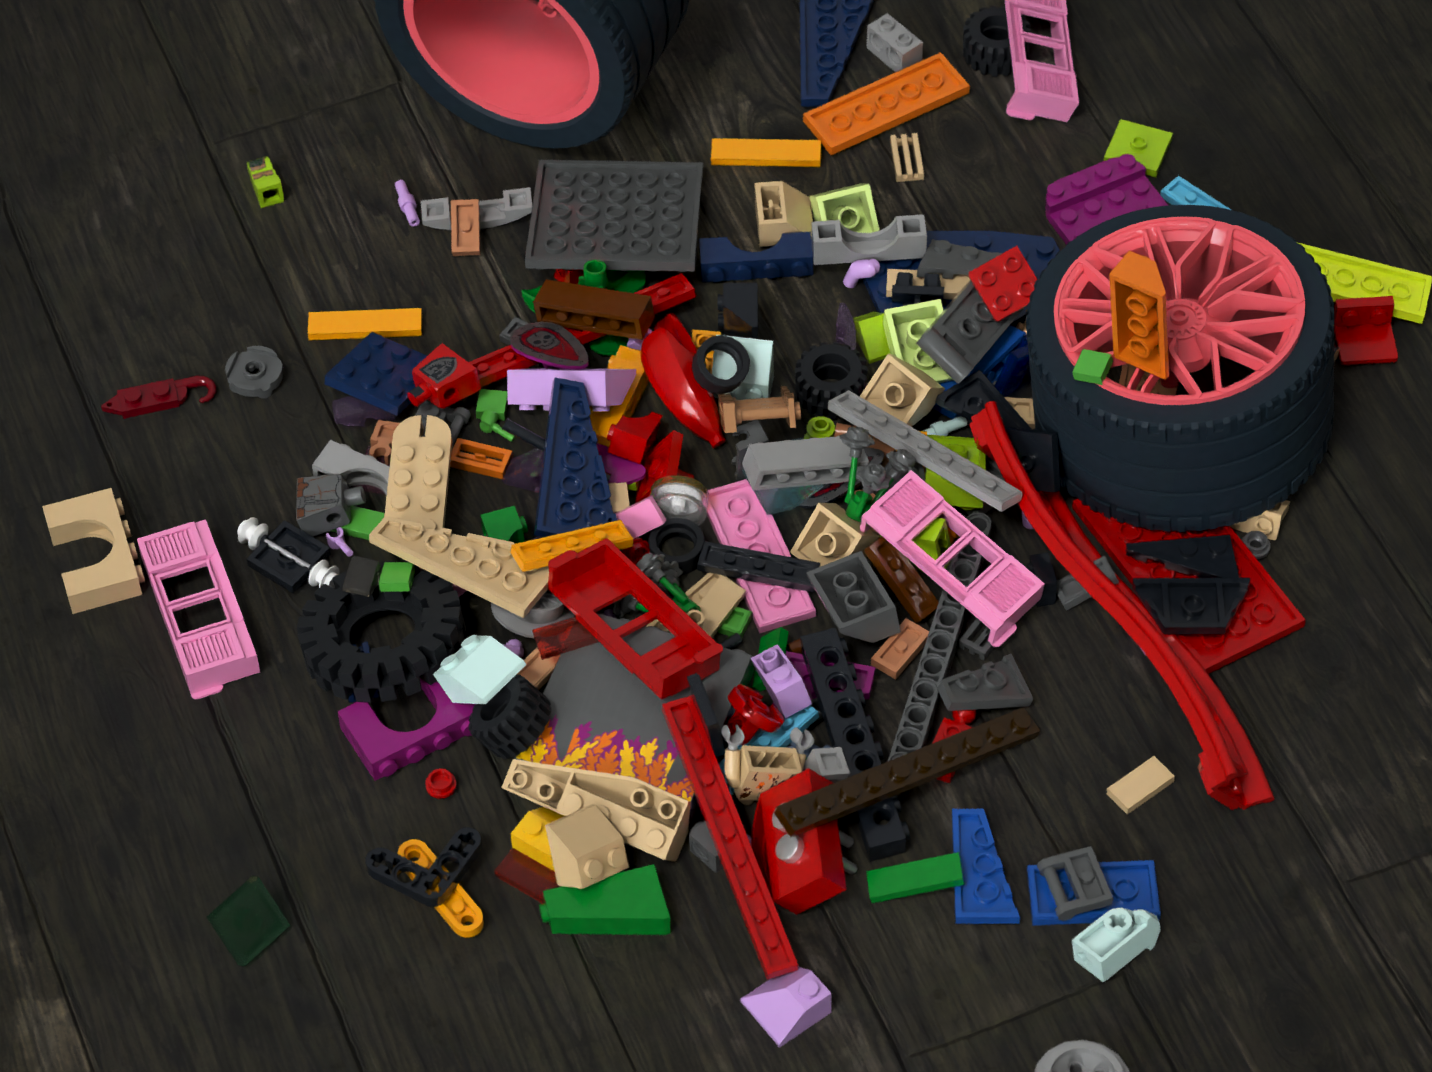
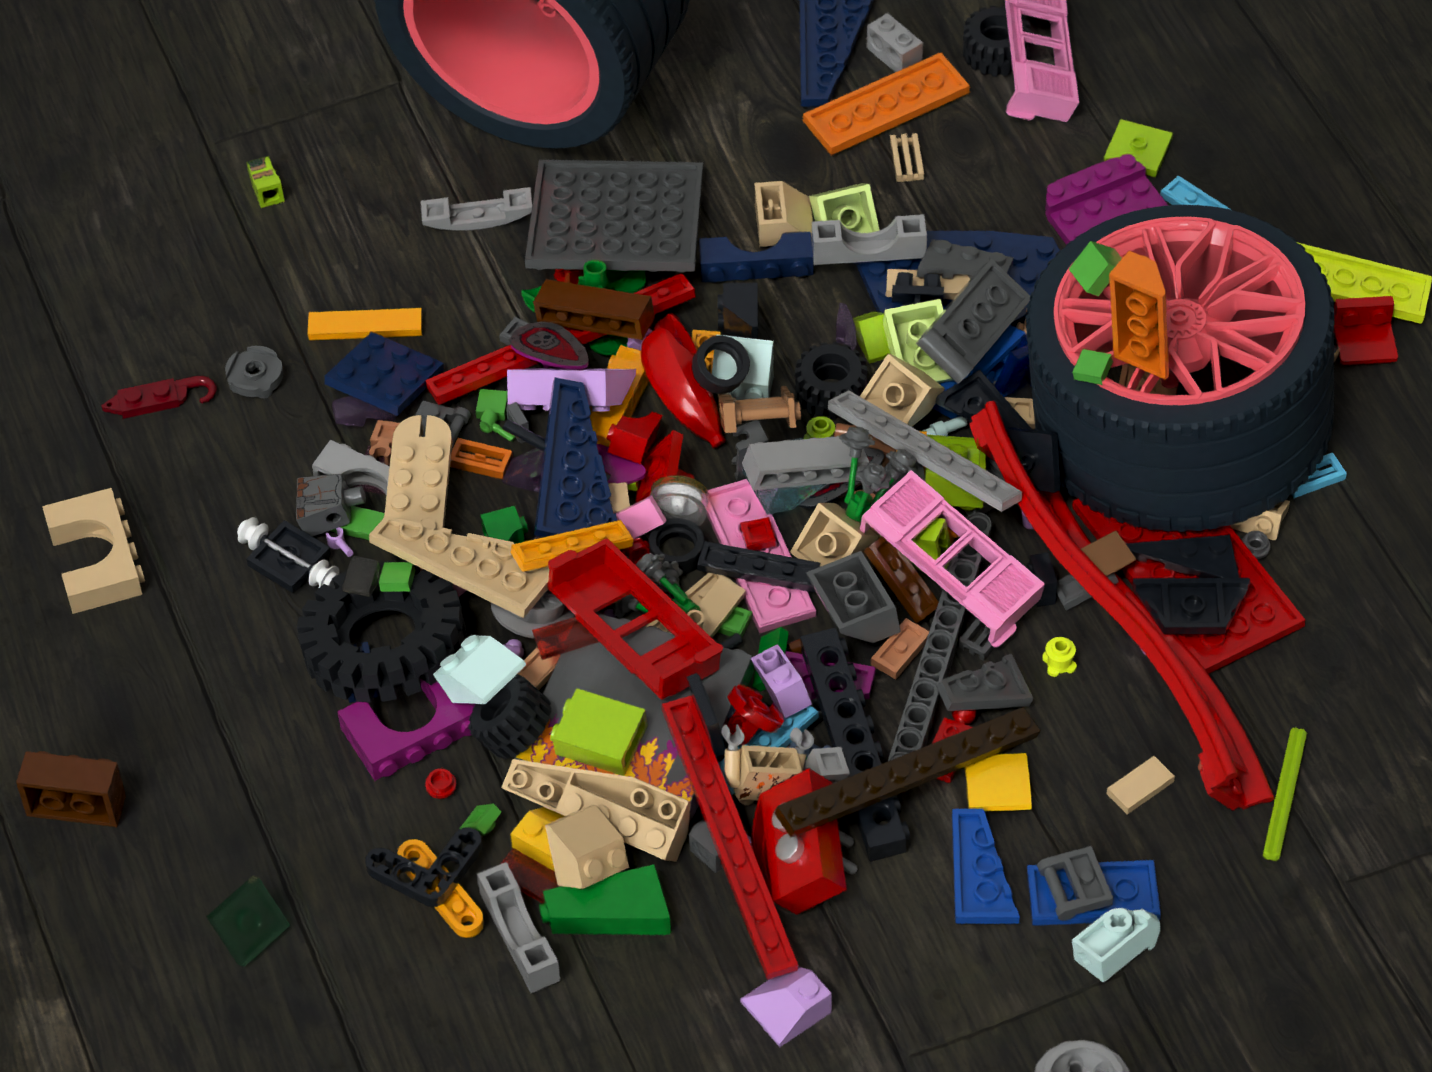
(71, 788): none -> reddish brown brick
(213, 652): bright pink piece -> none
(407, 203): lavender bar -> none
(443, 379): red torso -> none
(465, 227): nougat plate -> none
(482, 818): none -> bright green plate
(515, 414): none -> dark grey tile
(528, 949): none -> light grey arch
(599, 731): none -> lime brick
(758, 534): none -> red tile
(766, 152): light orange tile -> none
(860, 269): lavender arm -> none
(915, 877): green tile -> none
(999, 783): none -> yellow slope
(1004, 283): red bracket -> none
(1059, 656): none -> neon yellow brick
(1094, 266): none -> bright green piece
(1109, 553): none -> medium nougat panel
(1284, 794): none -> lime axle
(1324, 477): none -> medium azure tile

